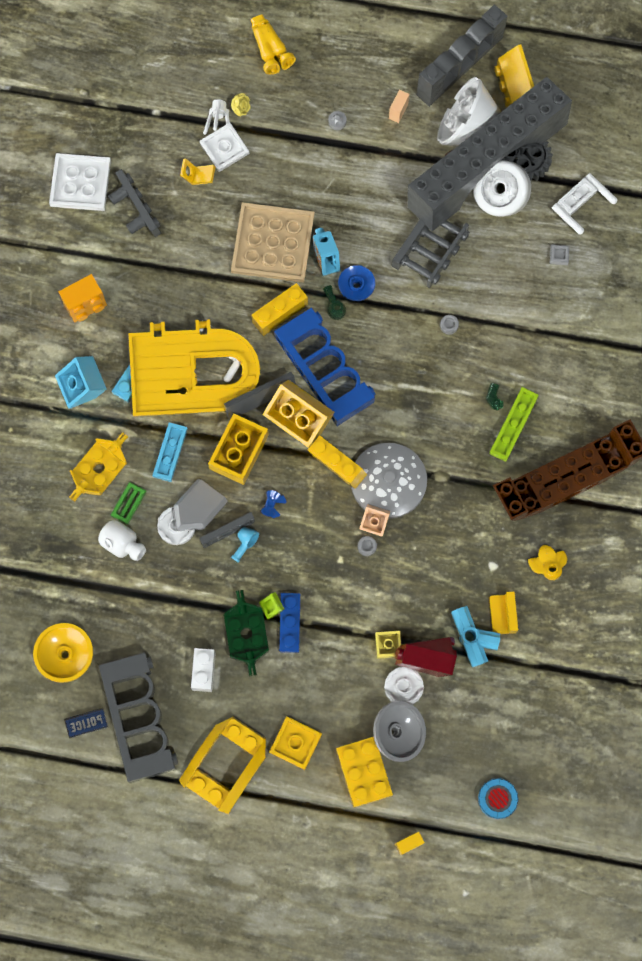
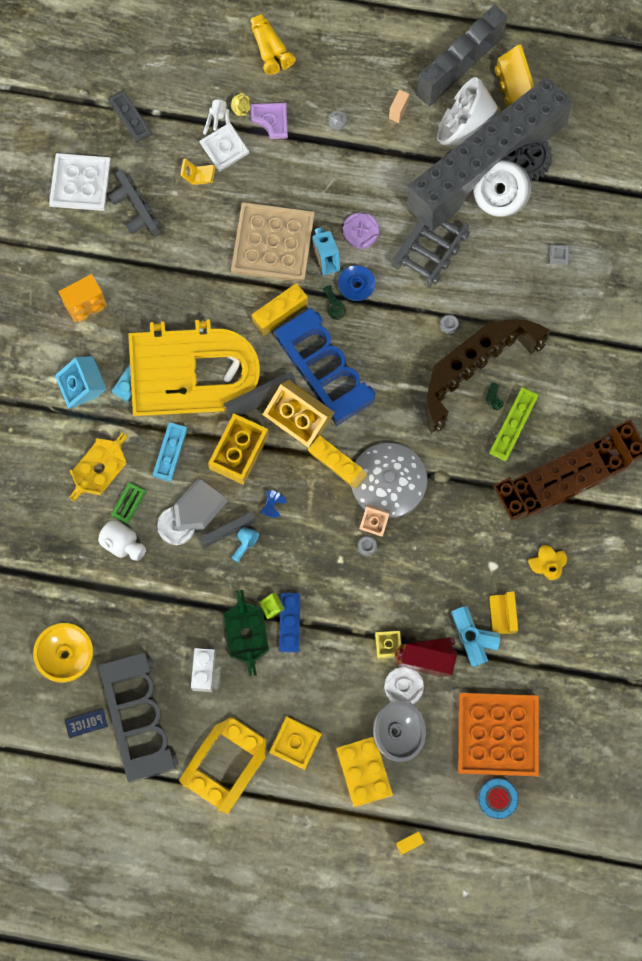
(130, 116): none -> dark grey tile
(271, 117): none -> lavender tile
(360, 230): none -> lavender tile
(473, 355): none -> dark brown slope
(498, 734): none -> orange plate
(577, 197): white plate -> none

